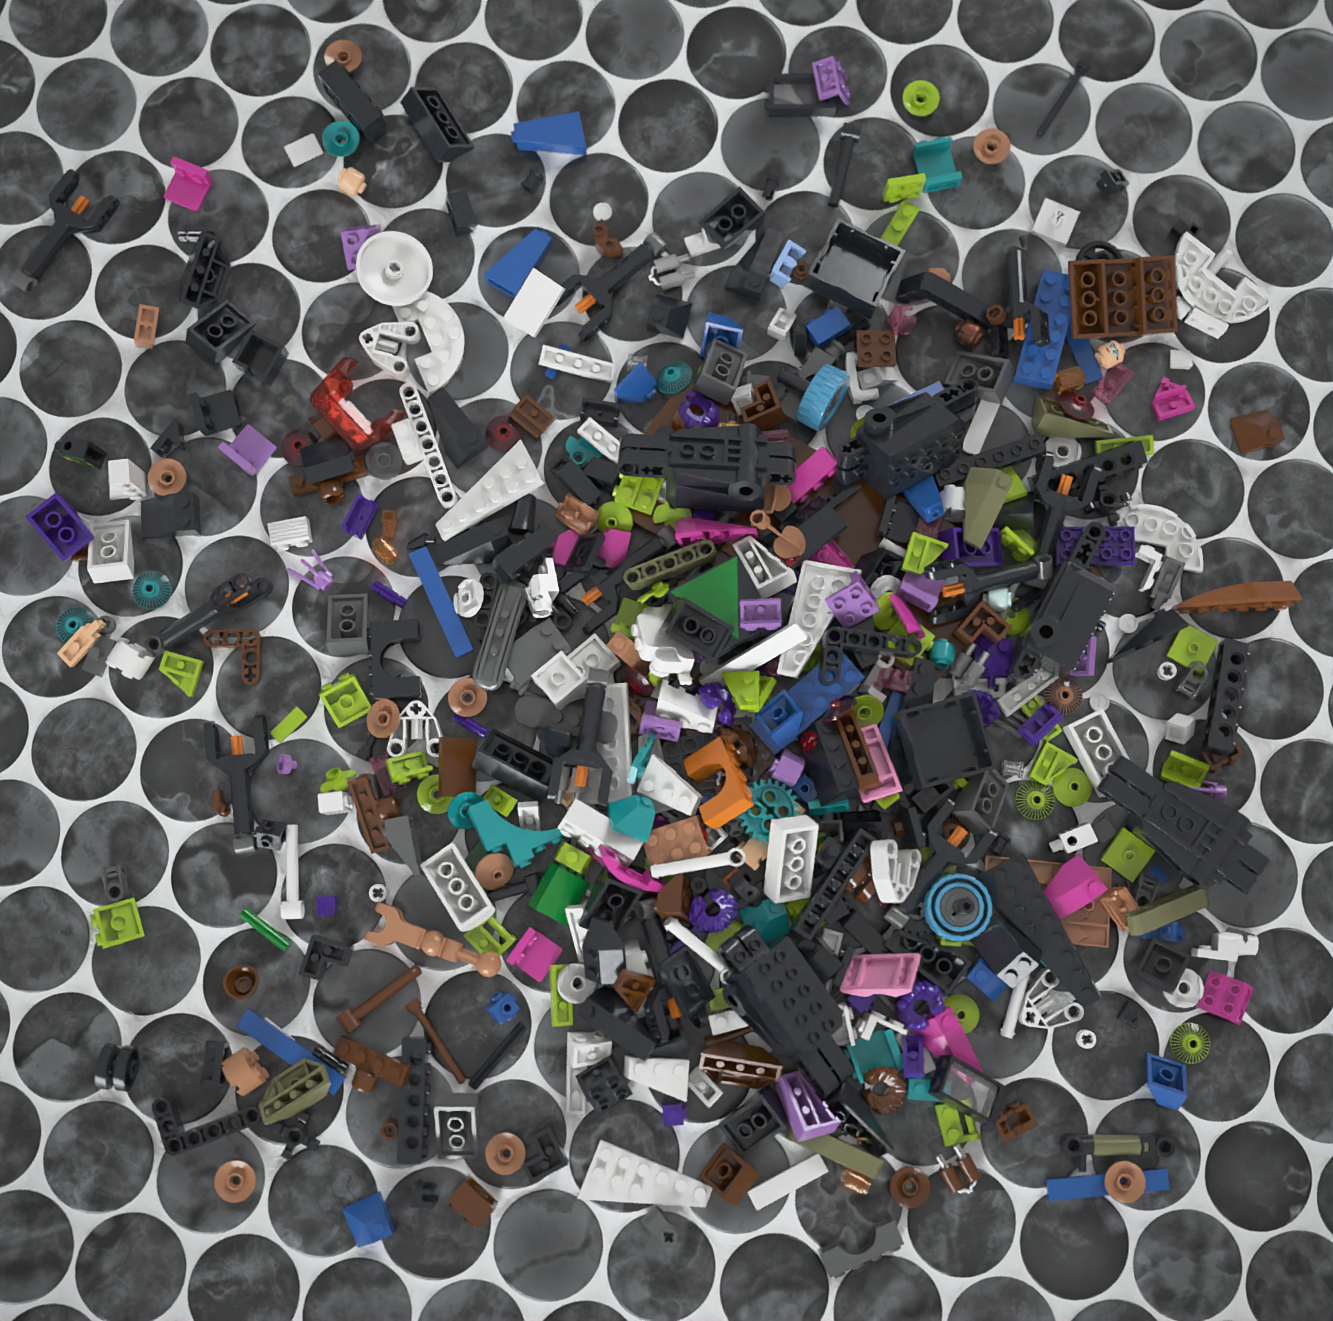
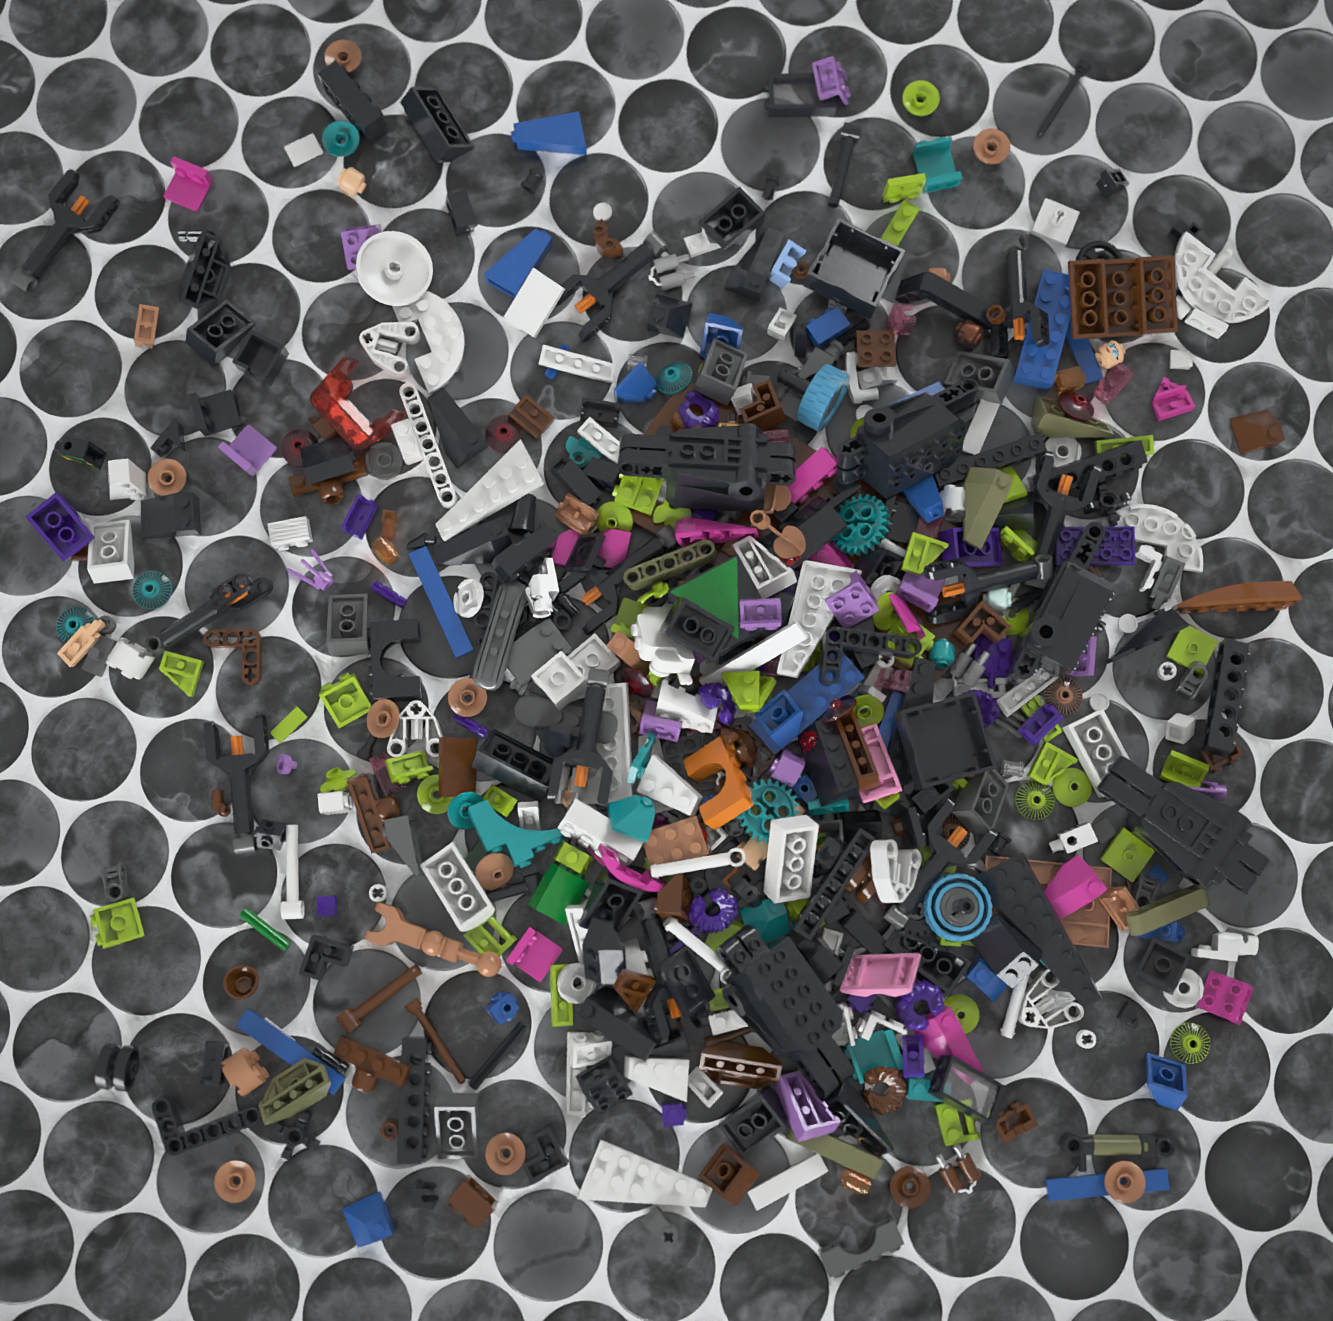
(861, 524): none -> teal gear

